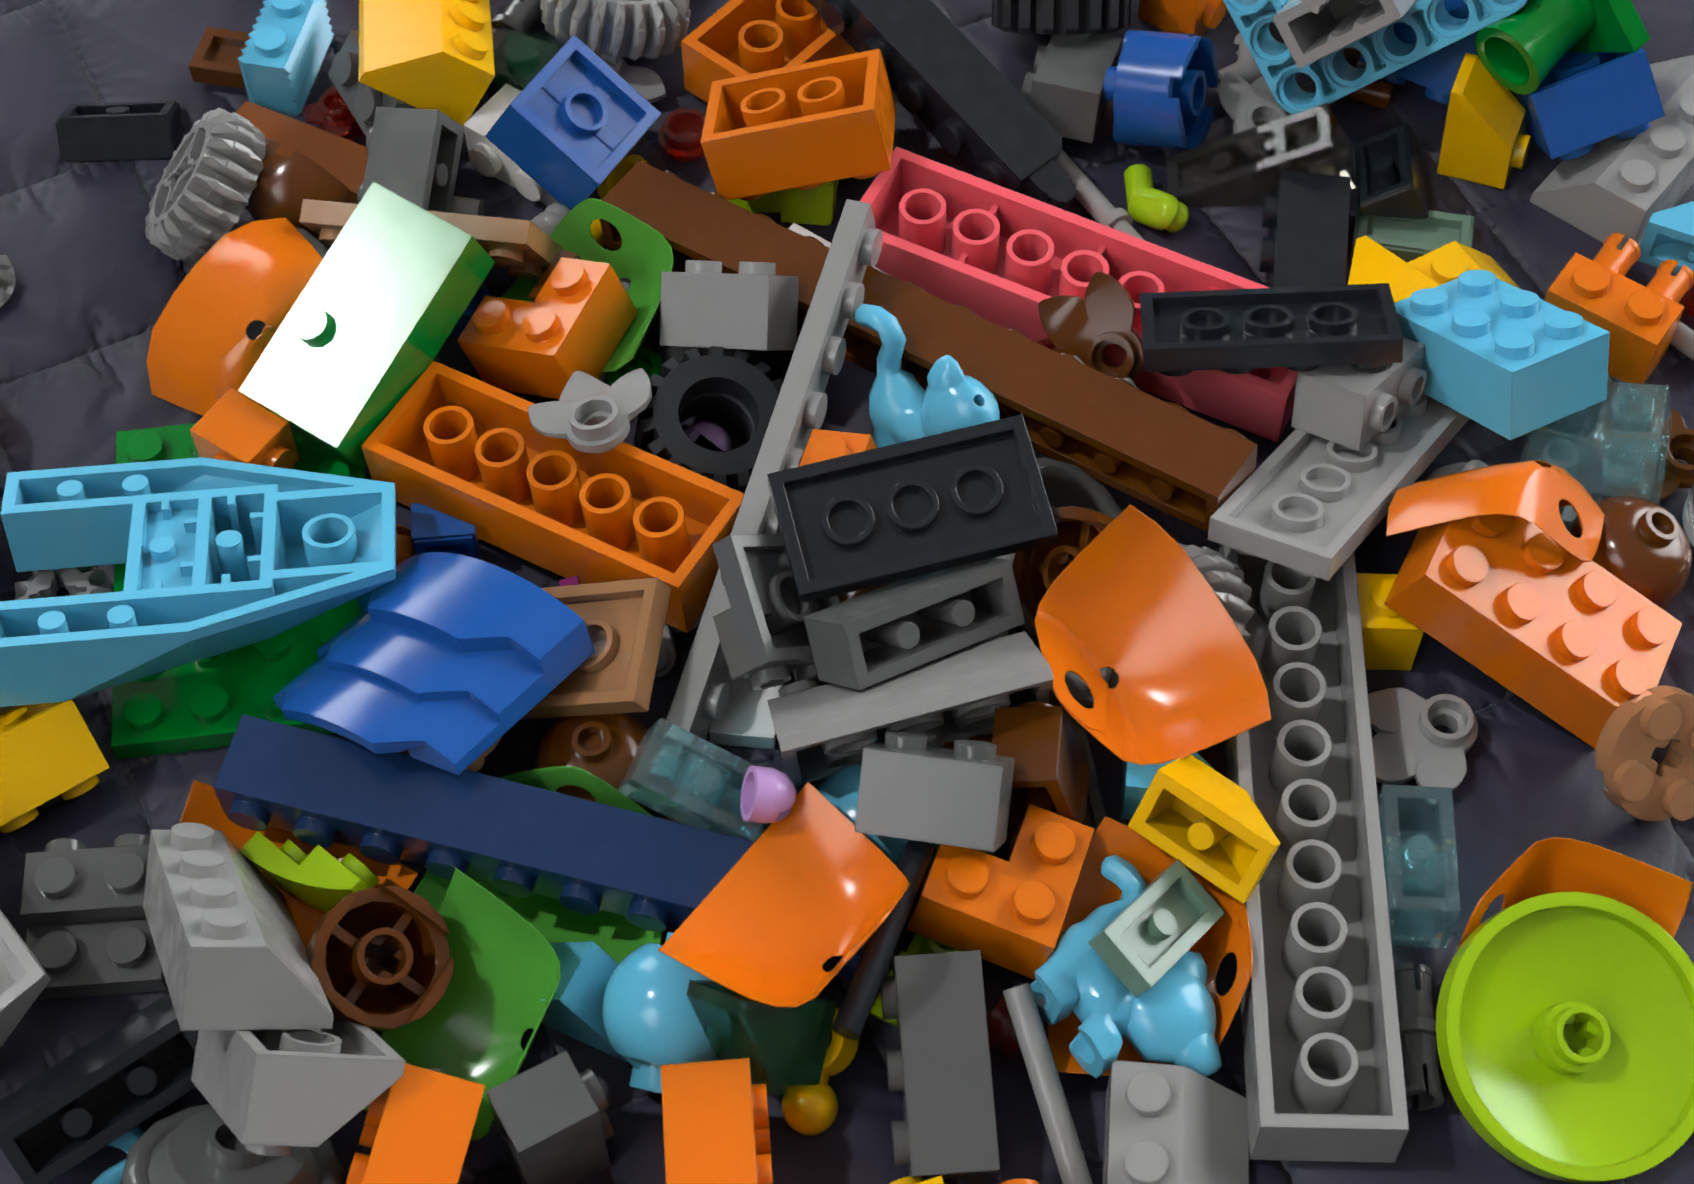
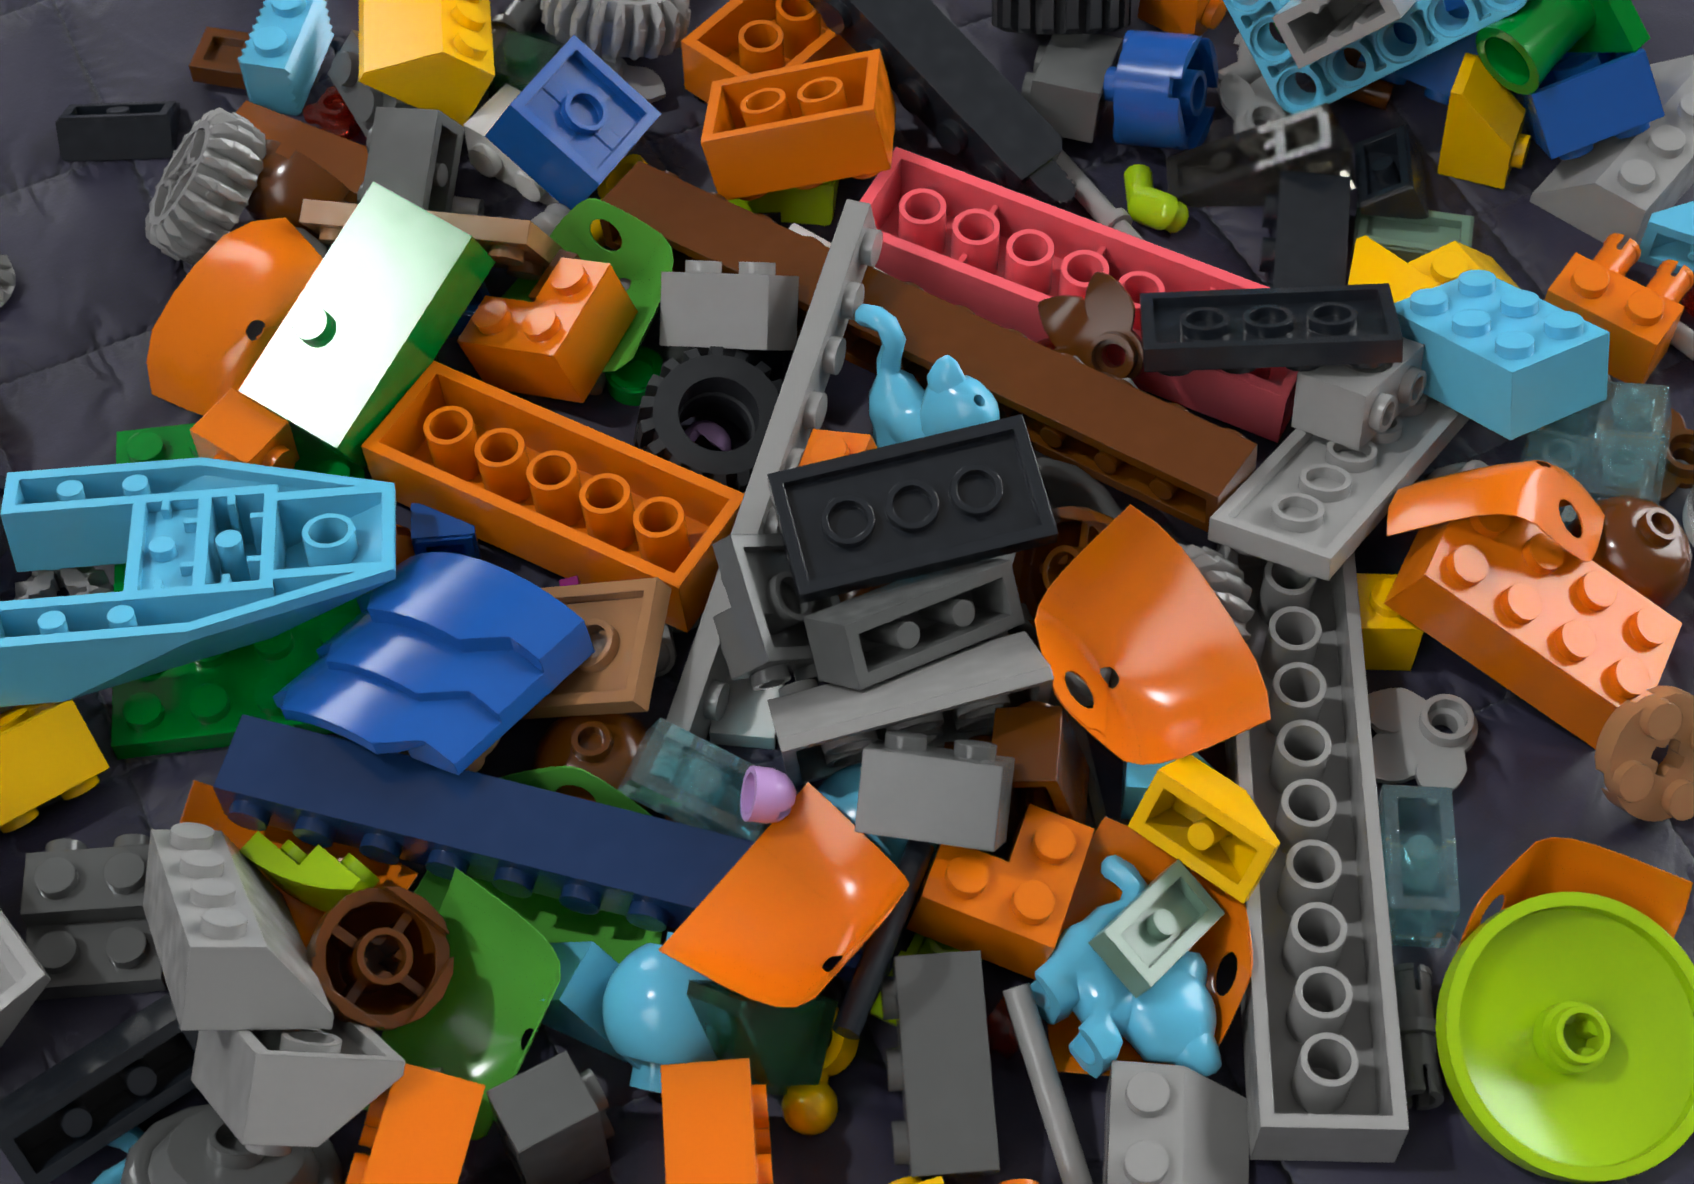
(592, 412): light grey plate -> none
(682, 134): clear red plate -> none

